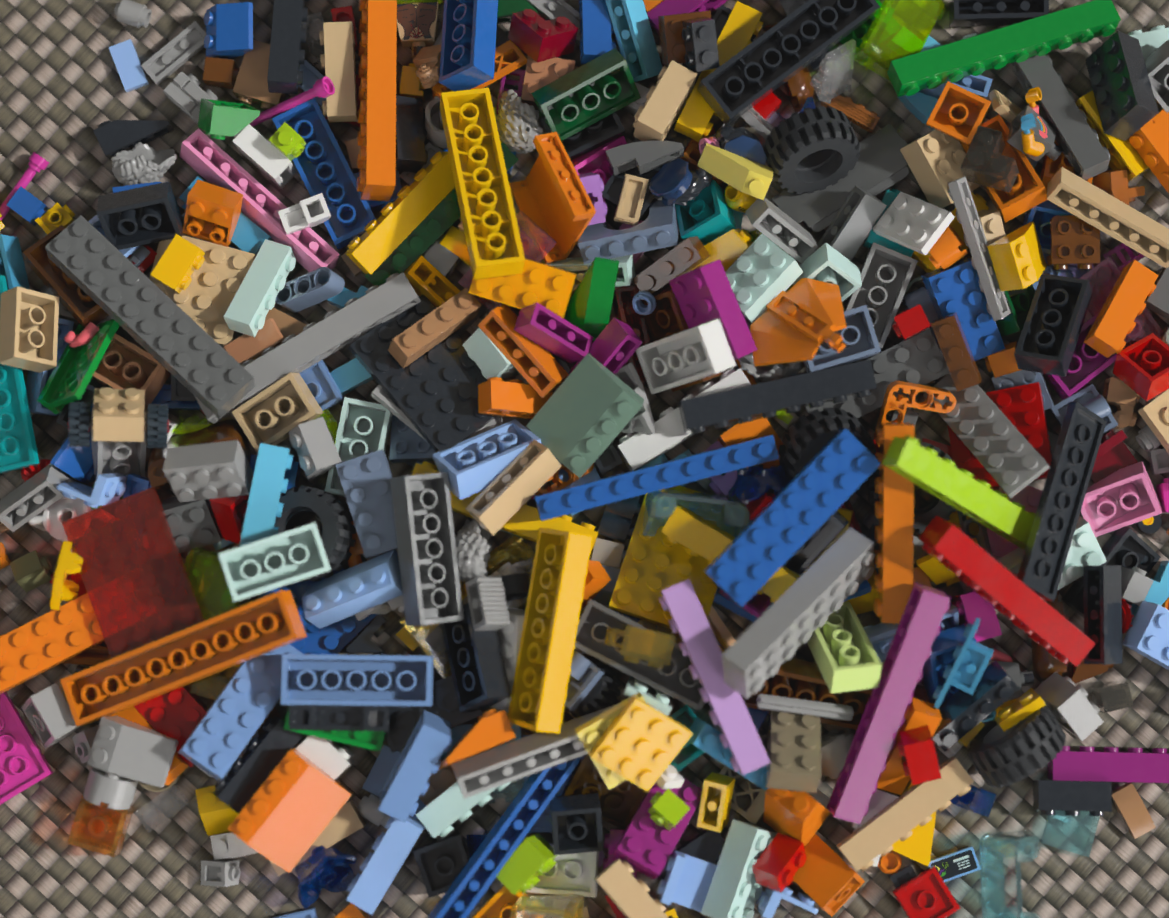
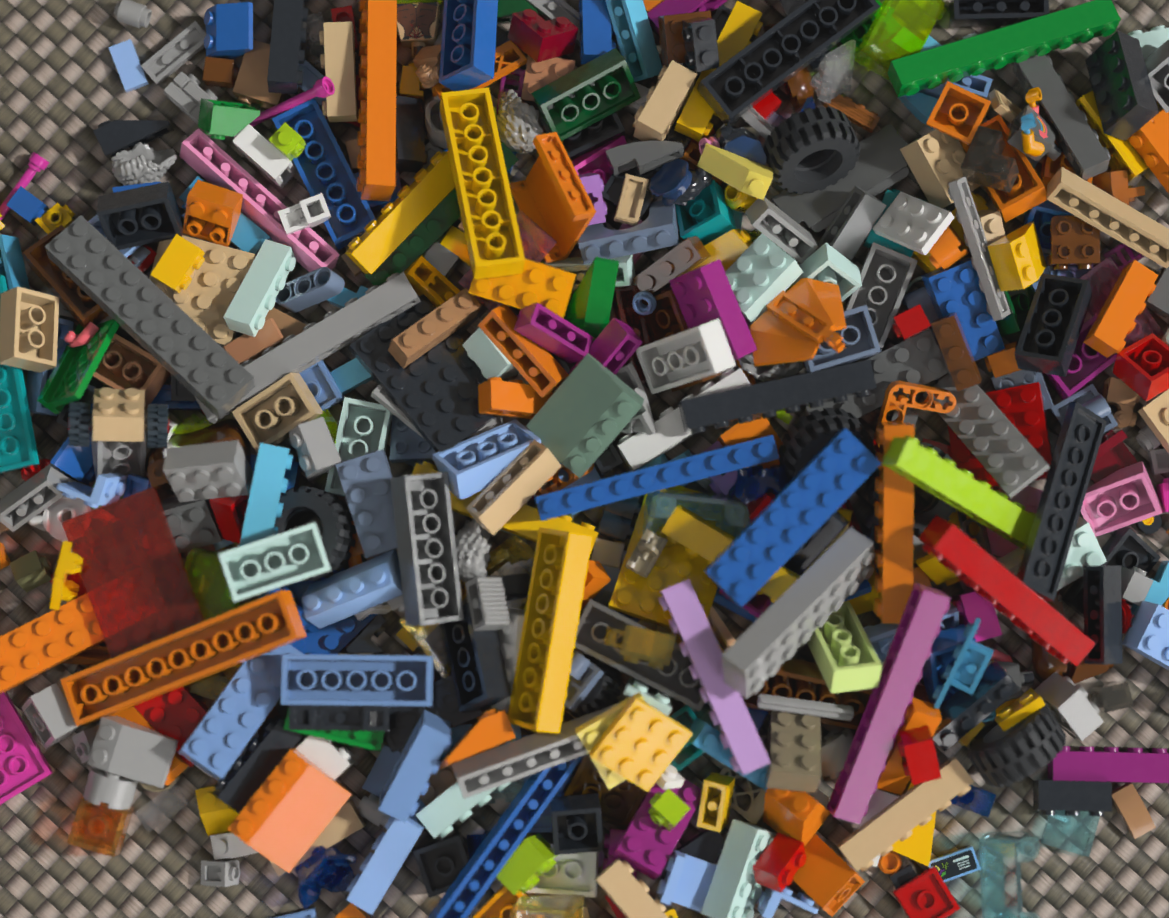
(646, 553): none -> dark tan hips

